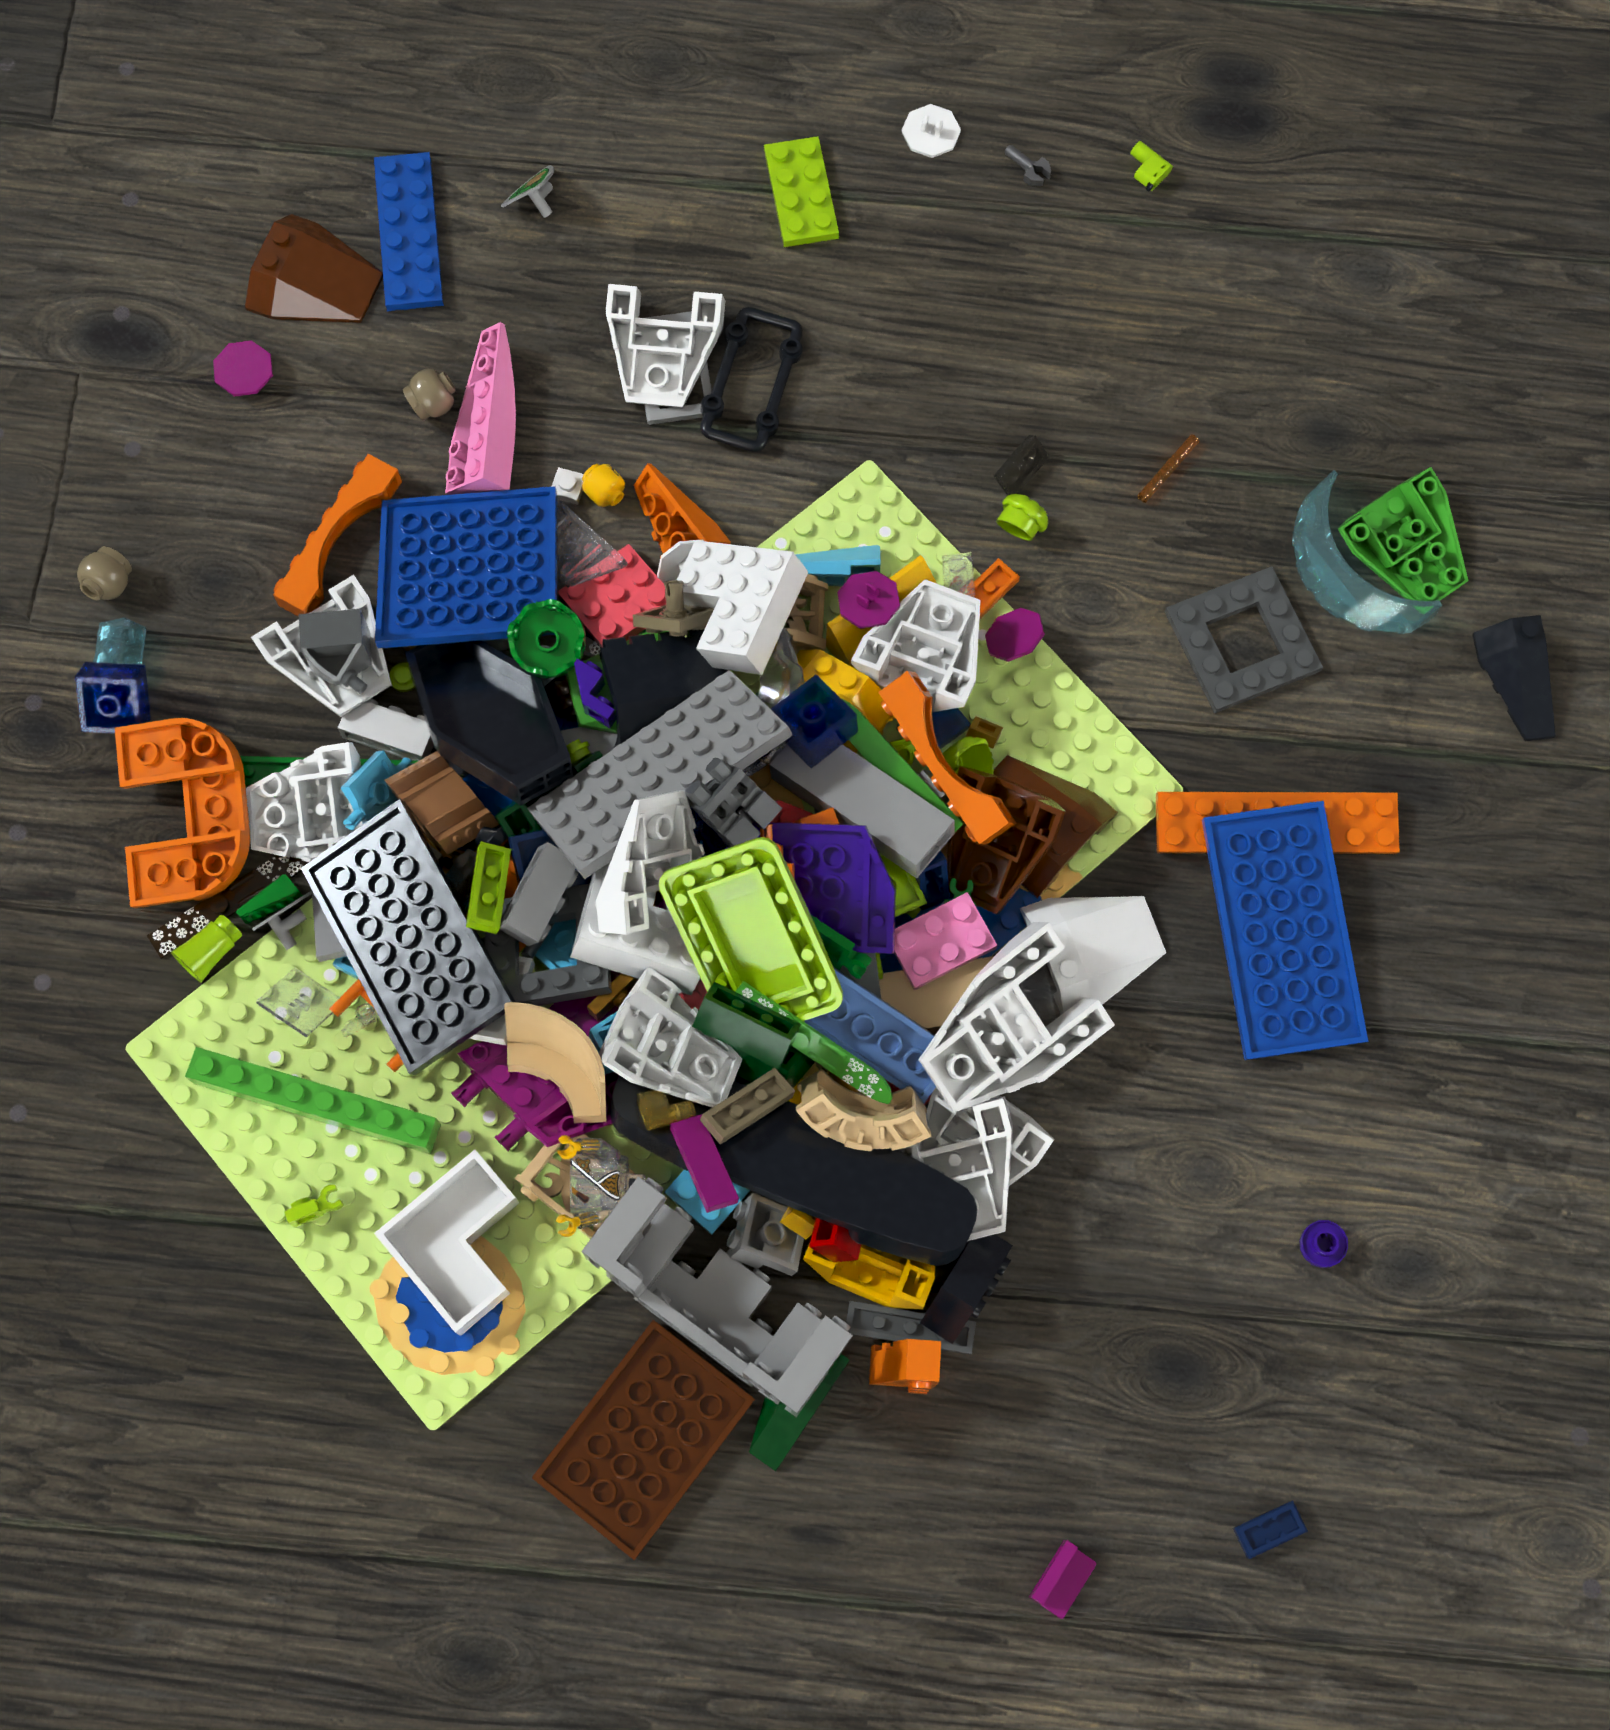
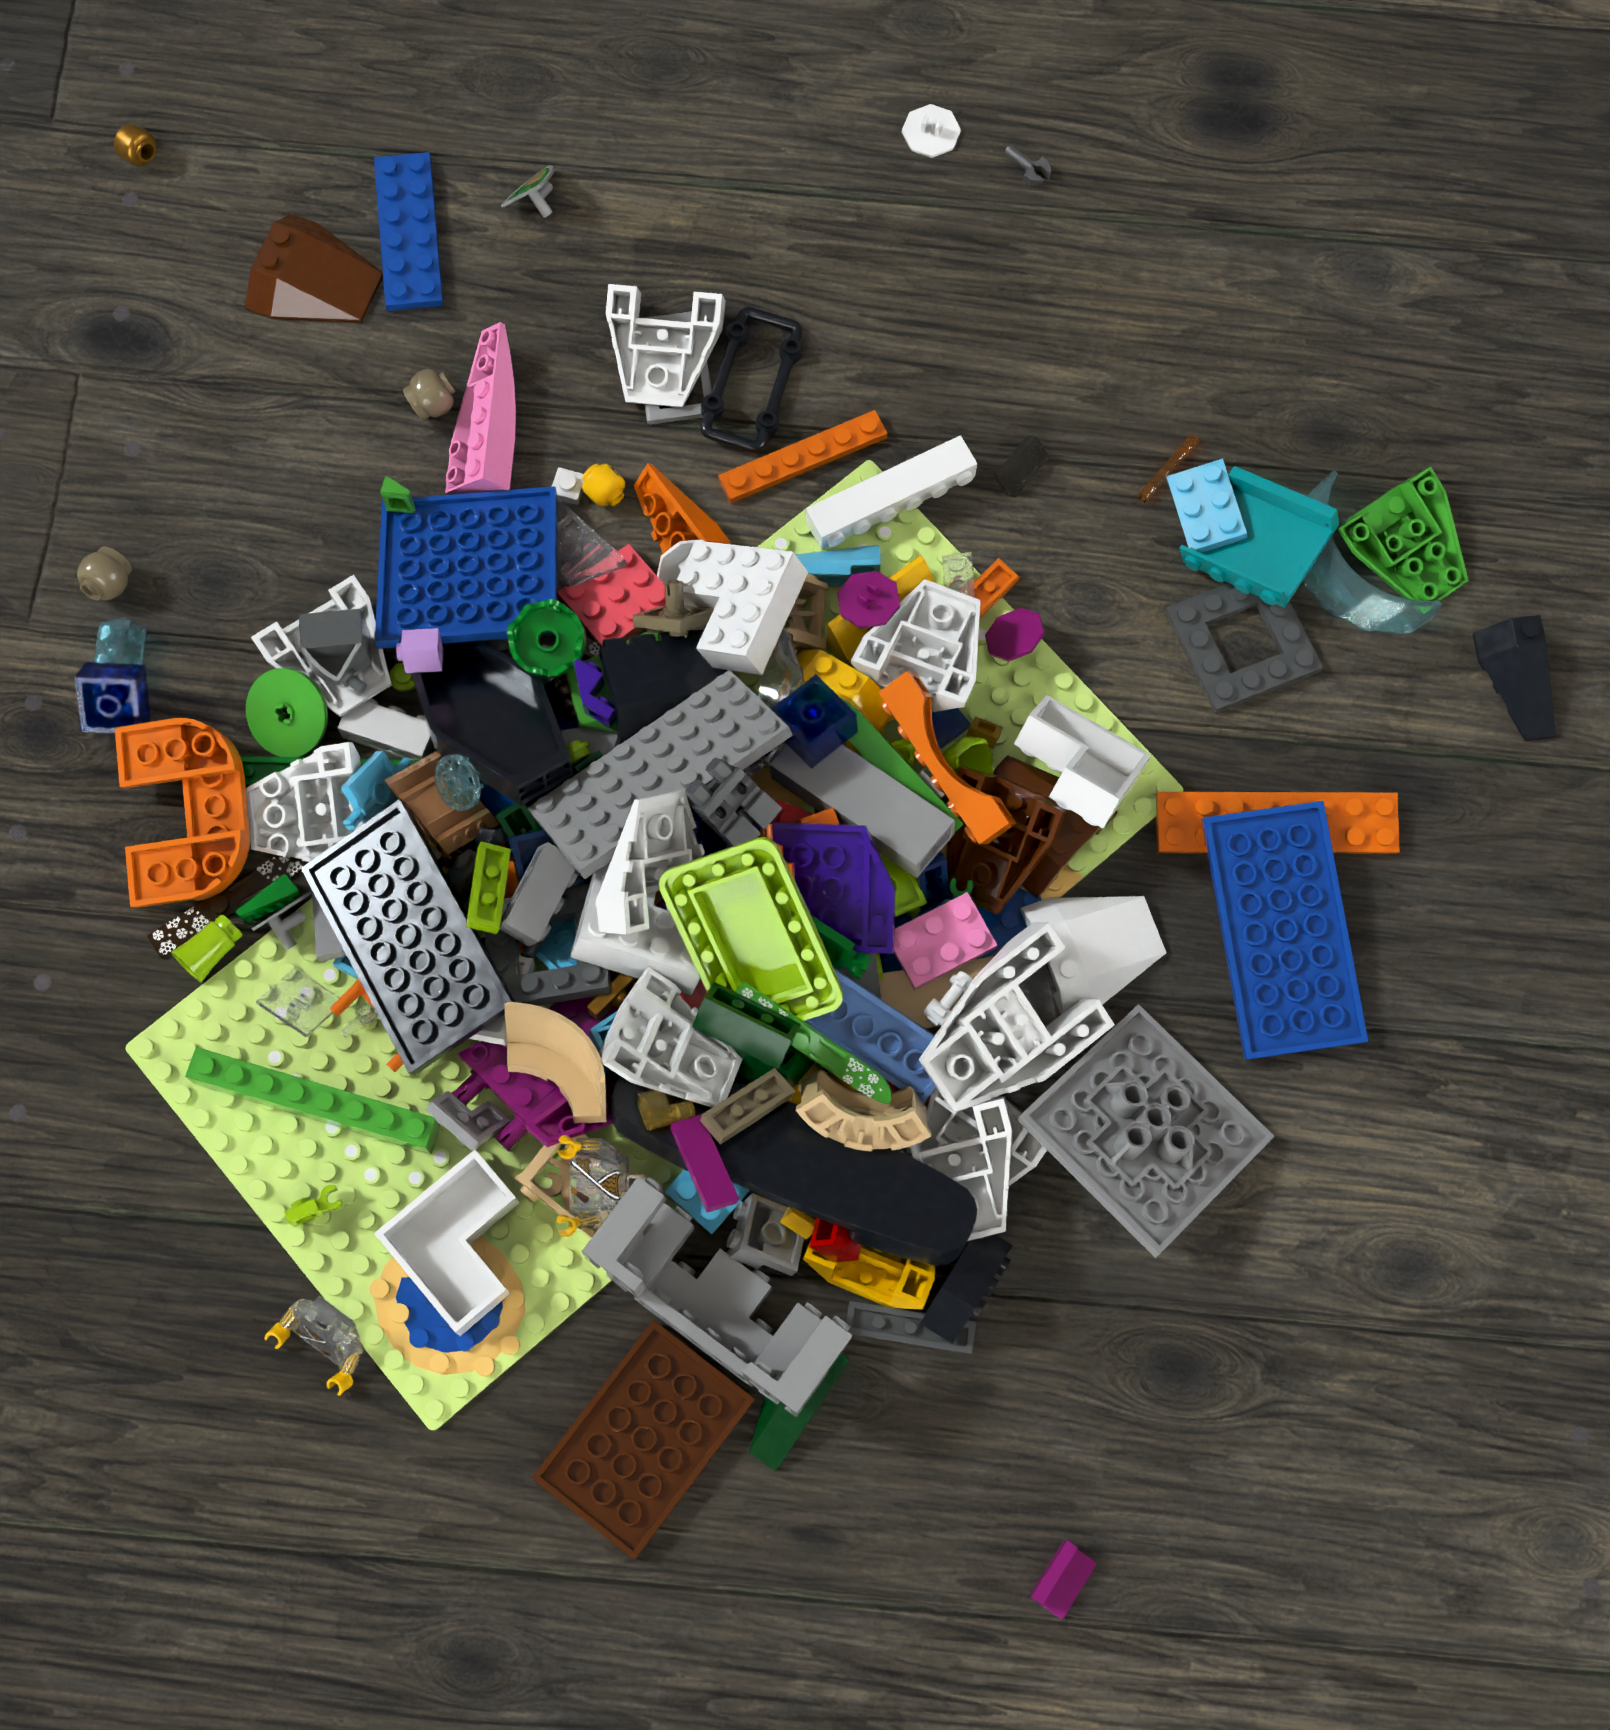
(135, 144): none -> pearl gold head
(243, 368): magenta piece -> none
(302, 586): orange arch -> none
(306, 707): none -> bright green piece
(327, 1332): none -> clear torso
(396, 497): none -> bright green slope
(420, 650): none -> lavender brick
(458, 782): none -> clear light blue wheel
(470, 1127): none -> light grey plate
(801, 191): lime plate -> none
(802, 456): none -> orange plate
(891, 492): none -> white brick
(906, 1364): orange wedge -> none
(939, 1011): none -> white bar
(1022, 517): lime piece -> none
(1093, 761): none -> white piece
(1148, 1183): none -> light grey plate
(1153, 167): lime piece -> none
(1207, 506): none -> medium azure plate
(1270, 1529): dark blue plate -> none
(1282, 543): none -> teal panel
(1323, 1244): dark purple plate -> none

